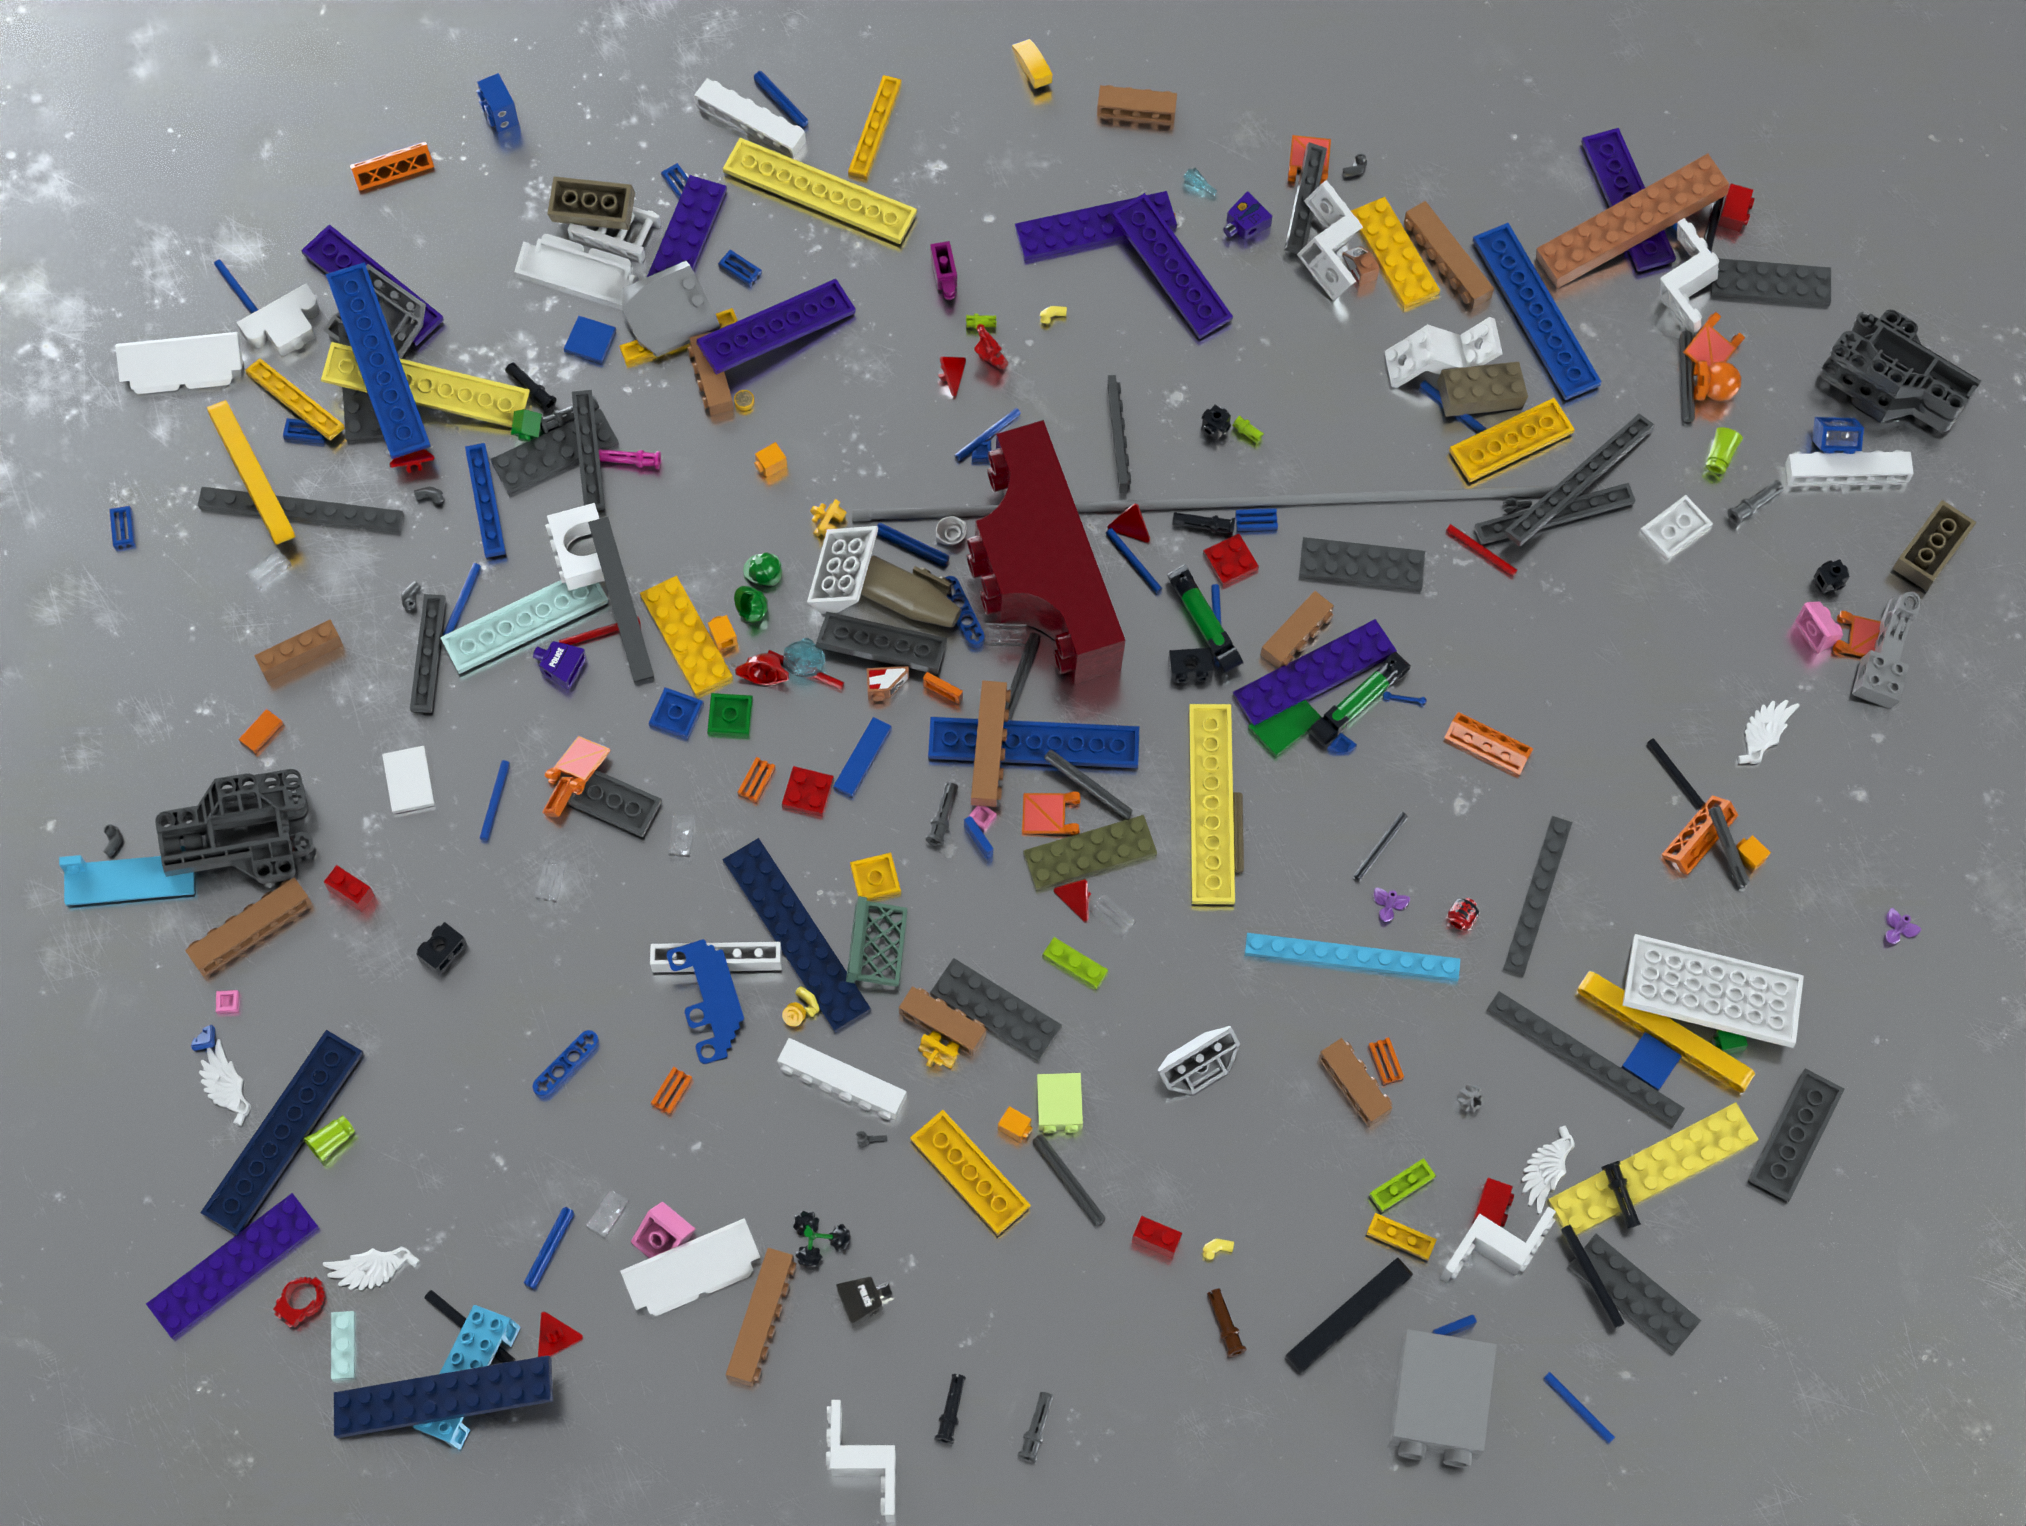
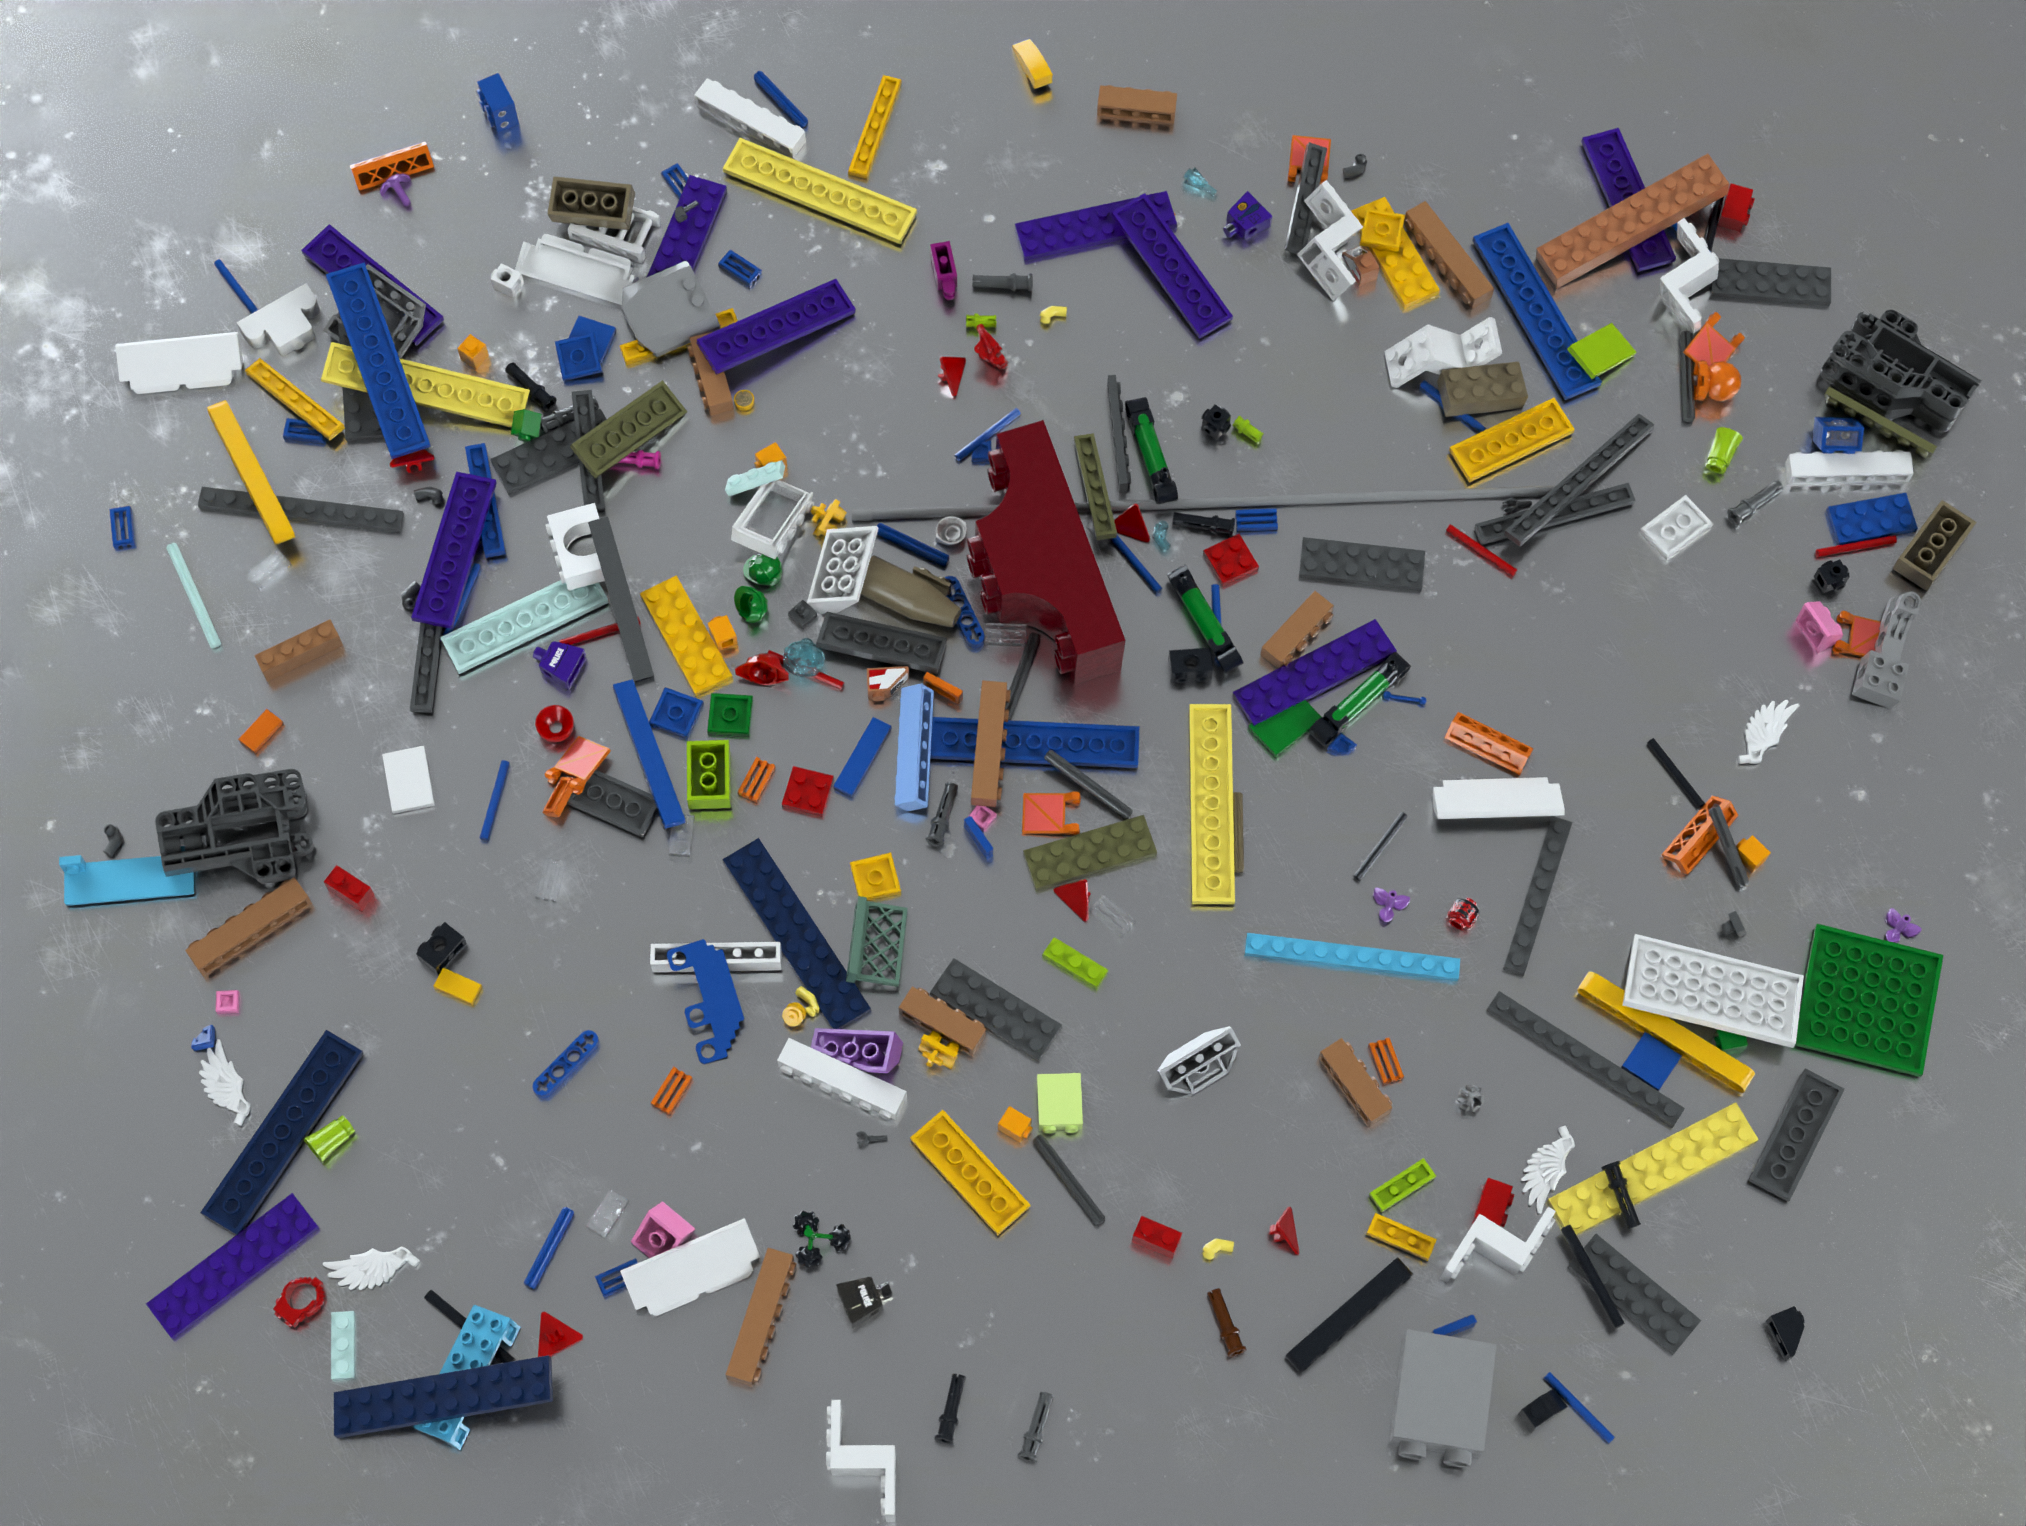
(193, 595): none -> light aqua axle
(394, 181): none -> medium lavender plant
(454, 550): none -> dark purple plate
(457, 986): none -> yellow tile
(473, 352): none -> light orange brick
(508, 287): none -> white brick
(551, 715): none -> red piece
(578, 356): none -> blue tile
(617, 1288): none -> blue tile
(628, 429): none -> olive plate
(649, 754): none -> blue tile
(680, 212): none -> dark grey hand
(708, 774): none -> lime brick
(755, 478): none -> light aqua plate
(772, 518): none -> white window
(802, 614): none -> dark grey tile
(860, 1048): none -> medium lavender wedge
(914, 747): none -> light blue brick
(1013, 281): none -> dark grey pin
(1095, 487): none -> olive plate
(1143, 428): none -> piece
(1159, 535): none -> clear light blue arm
(1286, 1229): none -> red piece
(1382, 230): none -> yellow tile
(1497, 798): none -> white slope
(1542, 1410): none -> black slope
(1601, 350): none -> lime tile
(1734, 925): none -> dark grey tile
(1787, 1330): none -> black slope
(1856, 546): none -> red piece
(1868, 1000): none -> green plate
(1872, 519): none -> blue plate
(1886, 427): none -> olive plate

